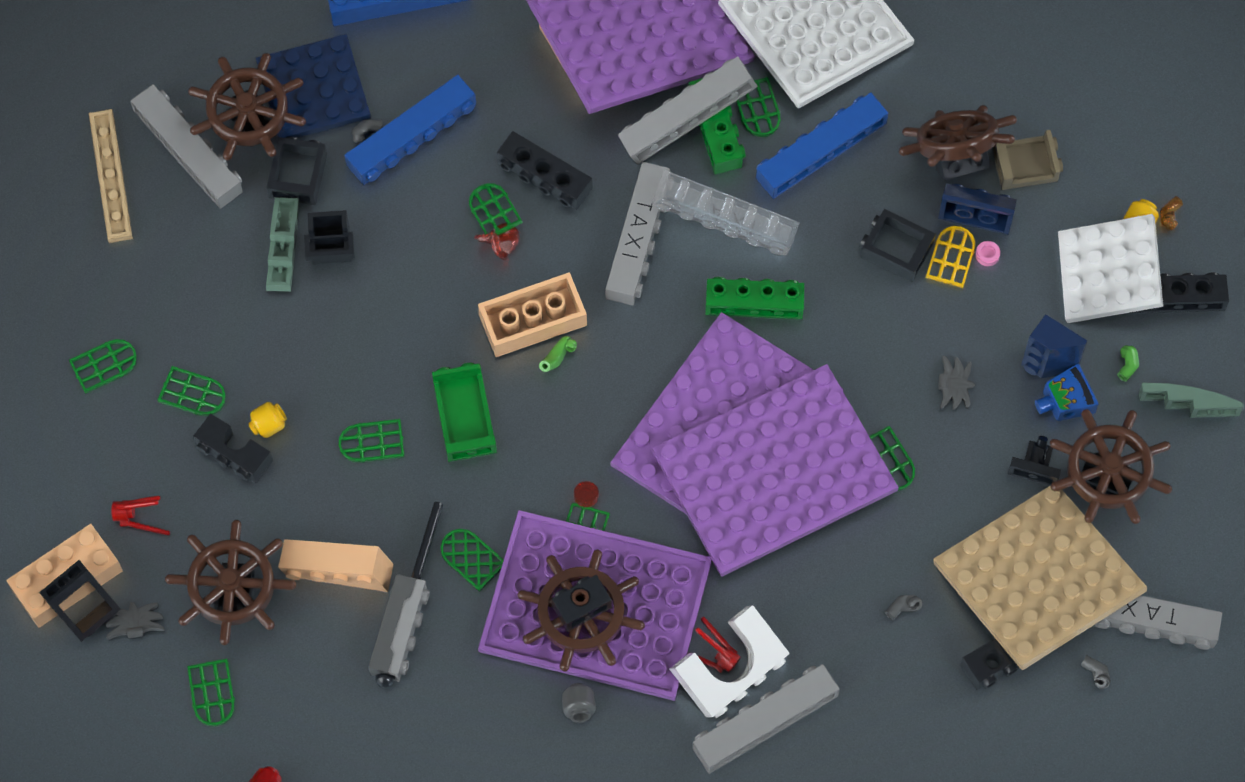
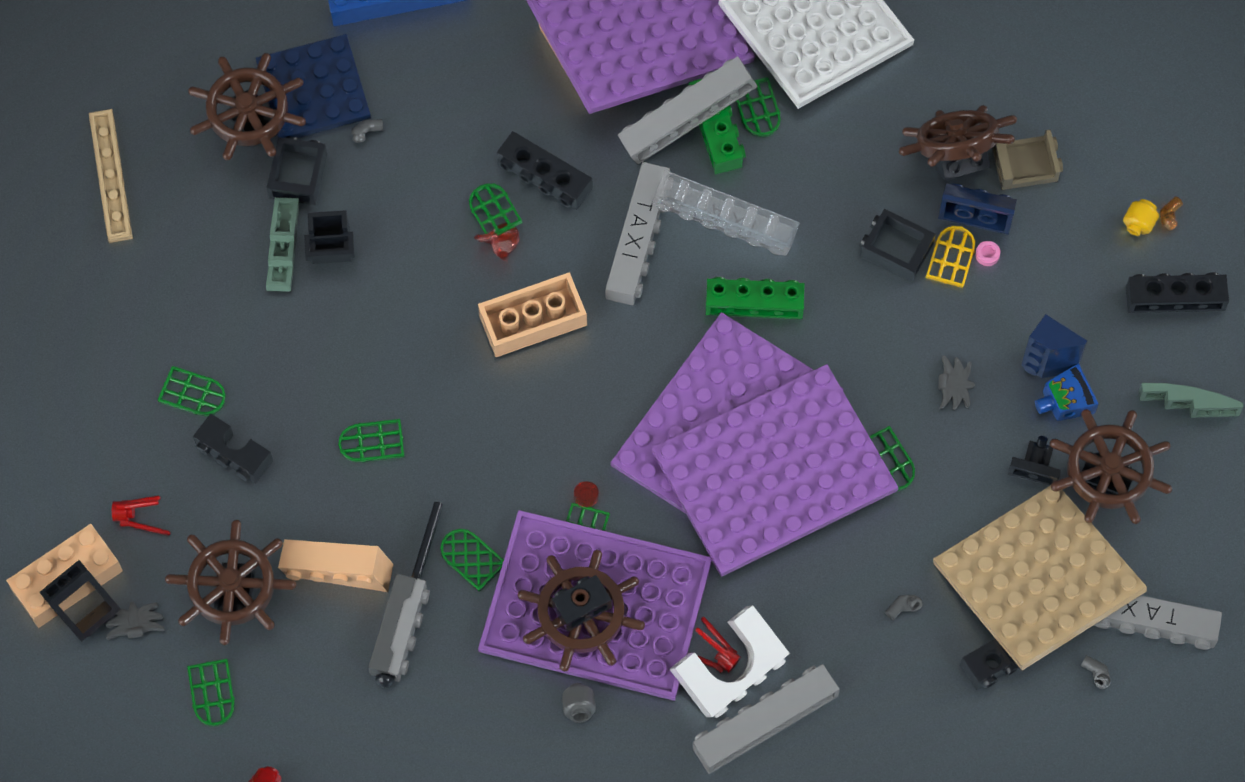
(99, 373): green window -> none
(189, 150): light grey brick -> none
(267, 419): yellow head -> none
(410, 130): blue brick -> none
(464, 412): green panel -> none
(557, 353): bright green arm -> none
(821, 145): blue brick -> none
(1110, 268): white plate -> none
(1131, 362): bright green arm -> none

